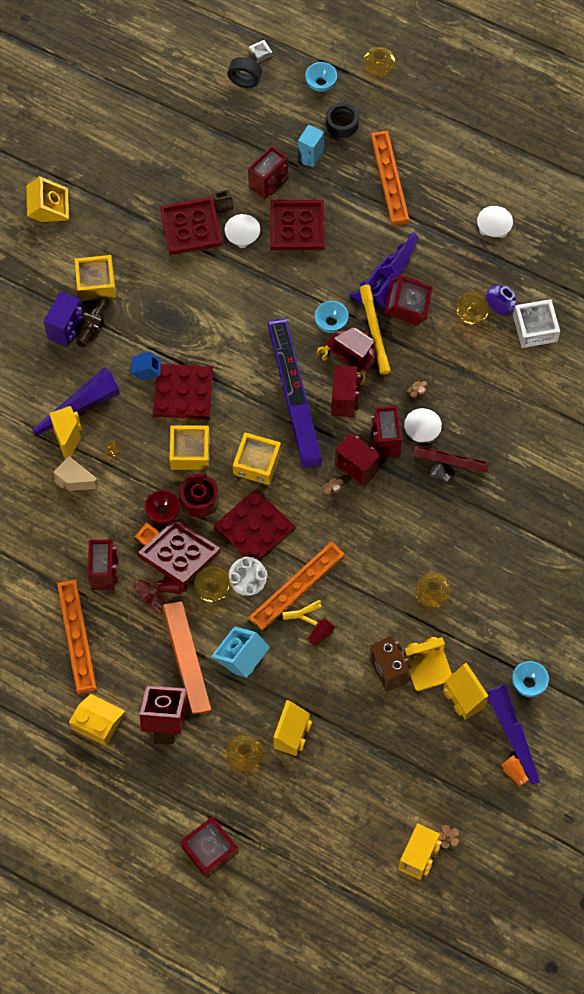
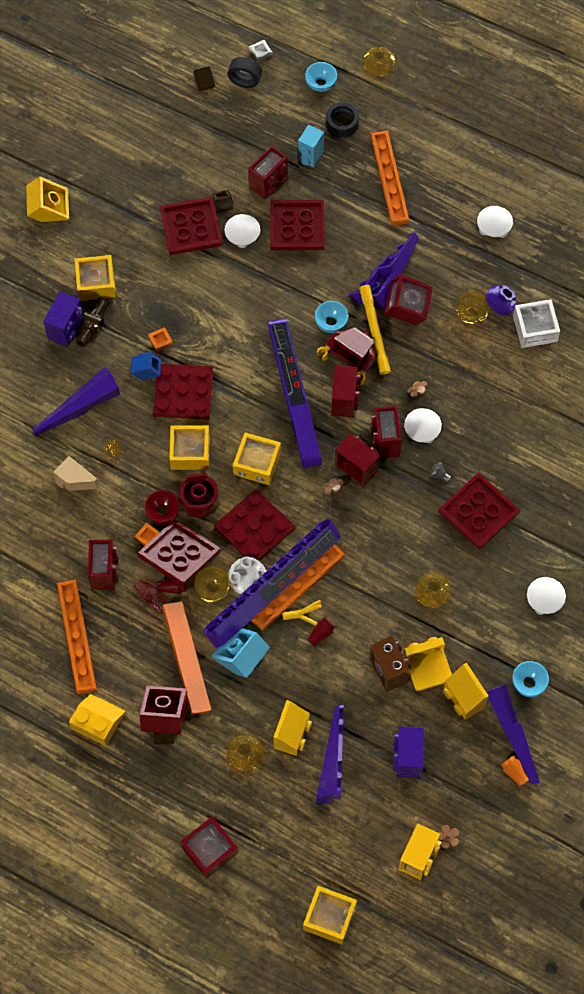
(66, 428): yellow slope -> none
(160, 339): none -> orange plate
(204, 78): none -> dark brown slope
(272, 583): none -> dark purple beam
(329, 915): none -> piece
(331, 774): none -> dark purple wedge
(409, 755): none -> dark purple brick
(452, 459): dark red tile -> none
(479, 511): none -> dark red plate
(546, 595): none -> white dish

